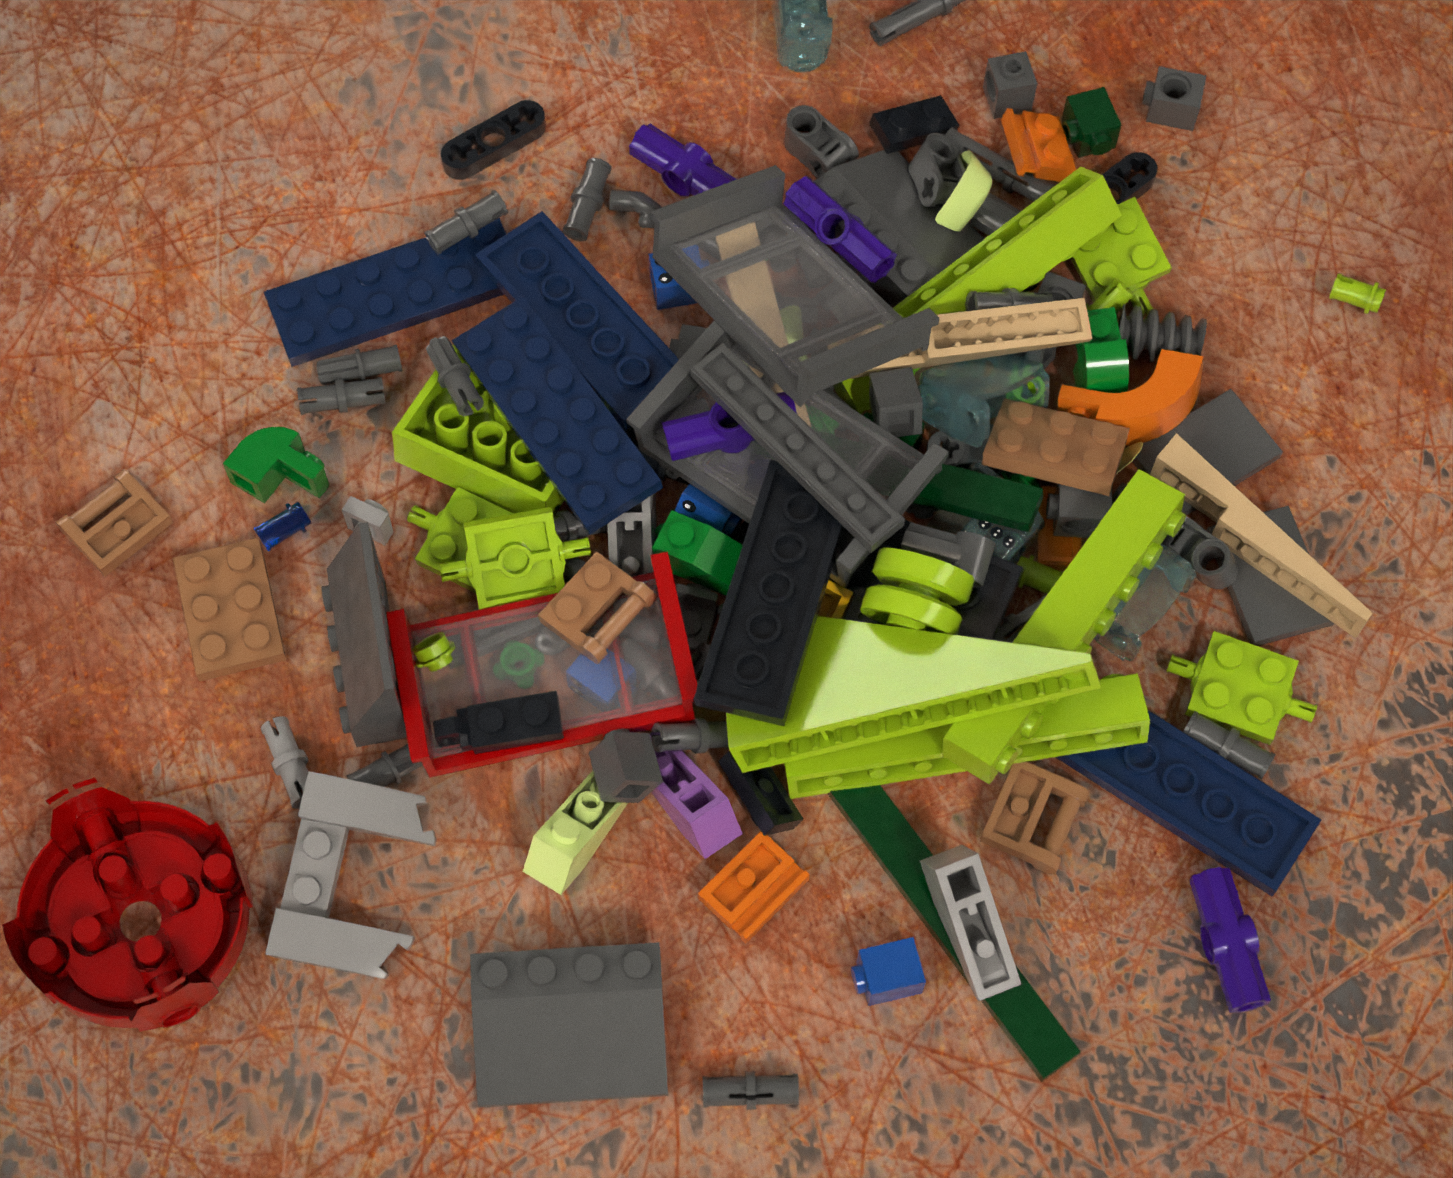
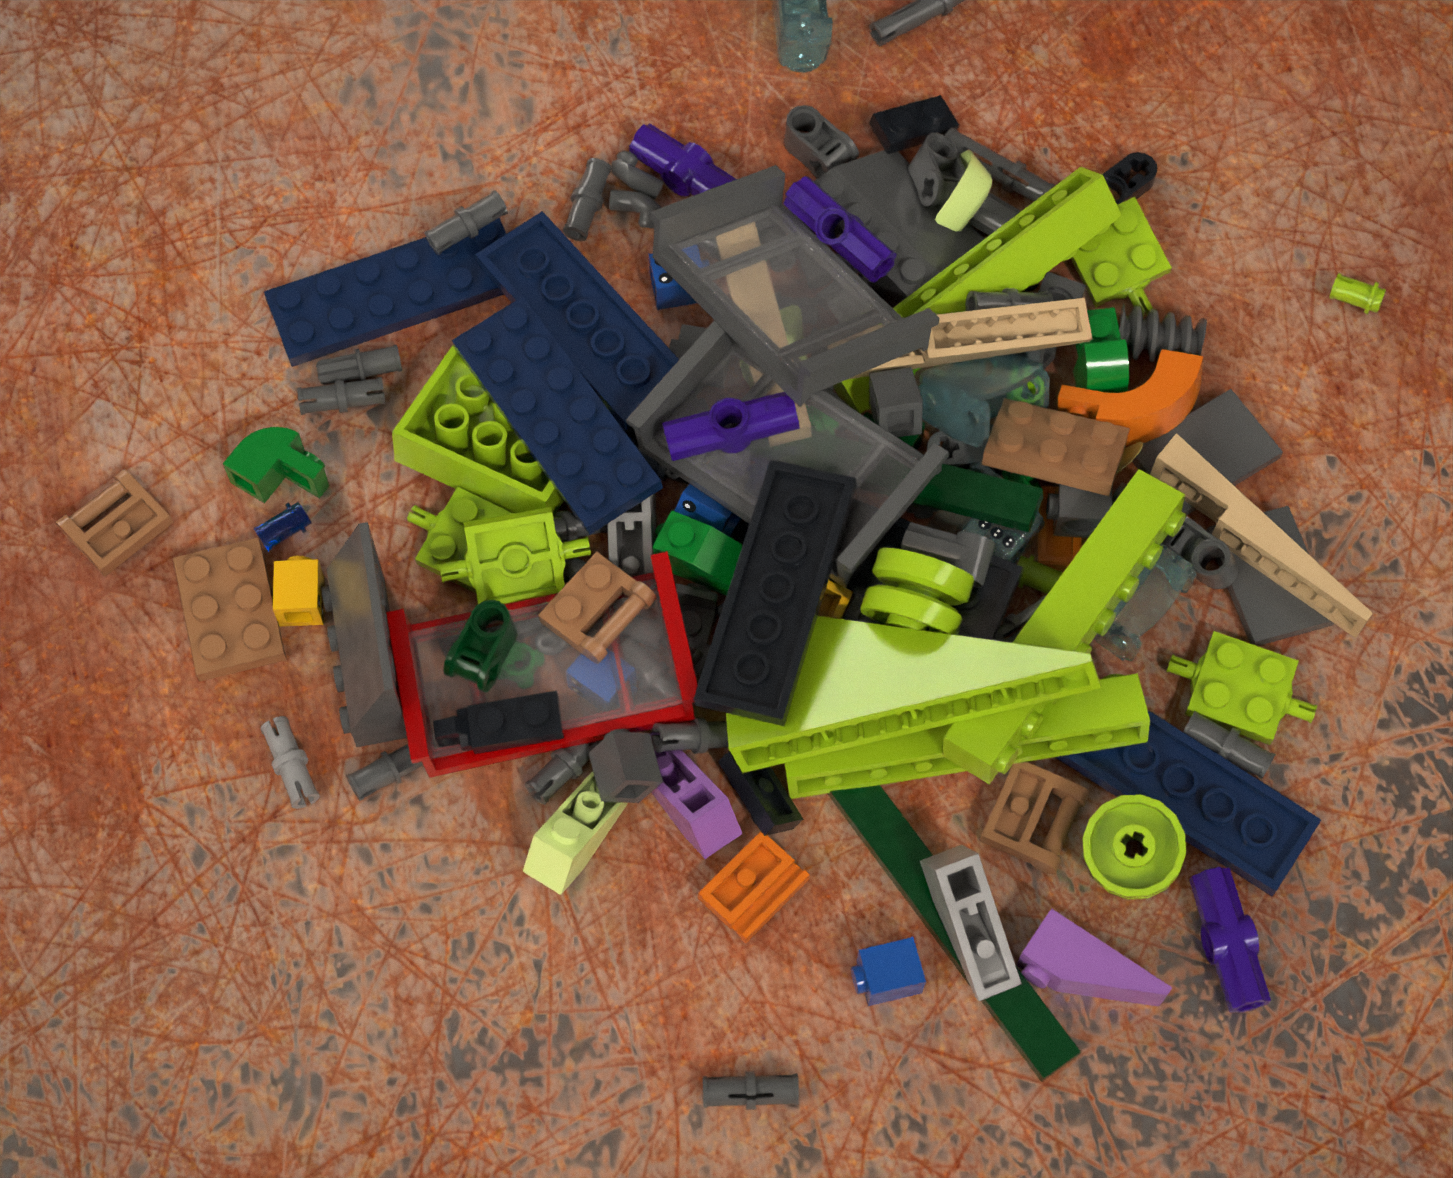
(94, 867): red piece -> none
(298, 592): none -> yellow brick
(302, 923): light grey wedge -> none
(369, 511): light grey plate -> none
(434, 652): lime plate -> none
(454, 375): dark grey axle -> none
(481, 654): none -> dark green piece
(487, 154): black beam -> none
(564, 765): none -> dark grey pin
(568, 1025): dark grey slope -> none
(638, 180): none -> dark grey arm
(797, 447): dark grey tile -> none
(1009, 84): dark grey brick -> none
(1038, 145): orange plate -> none
(1081, 964): none -> medium lavender slope
(1091, 122): dark green brick -> none
(1112, 296): lime pin -> none
(1140, 820): none -> lime wheel
(1174, 98): dark grey brick -> none

